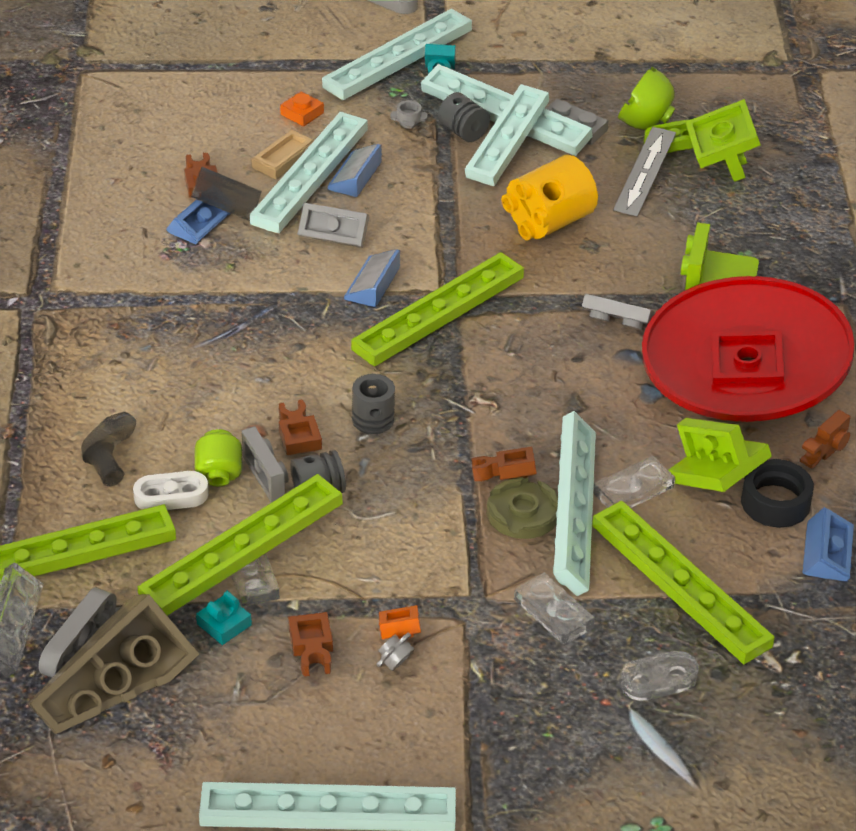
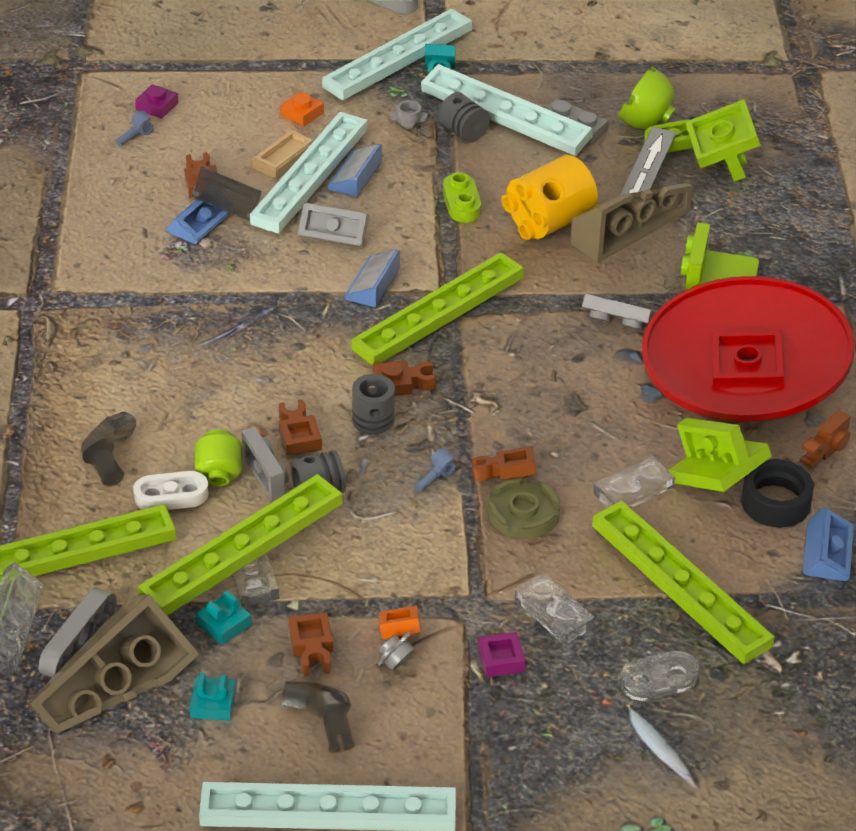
(141, 125): none -> sand blue hand
(156, 101): none -> magenta plate
(213, 698): none -> teal tile
(325, 703): none -> clear smoke arm
(407, 377): none -> dark orange plate
(443, 465): none -> sand blue hand
(461, 197): none -> lime plate
(501, 654): none -> magenta plate
(507, 135): light aqua plate -> none
(575, 504): light aqua plate -> none
(627, 219): none -> dark tan wedge

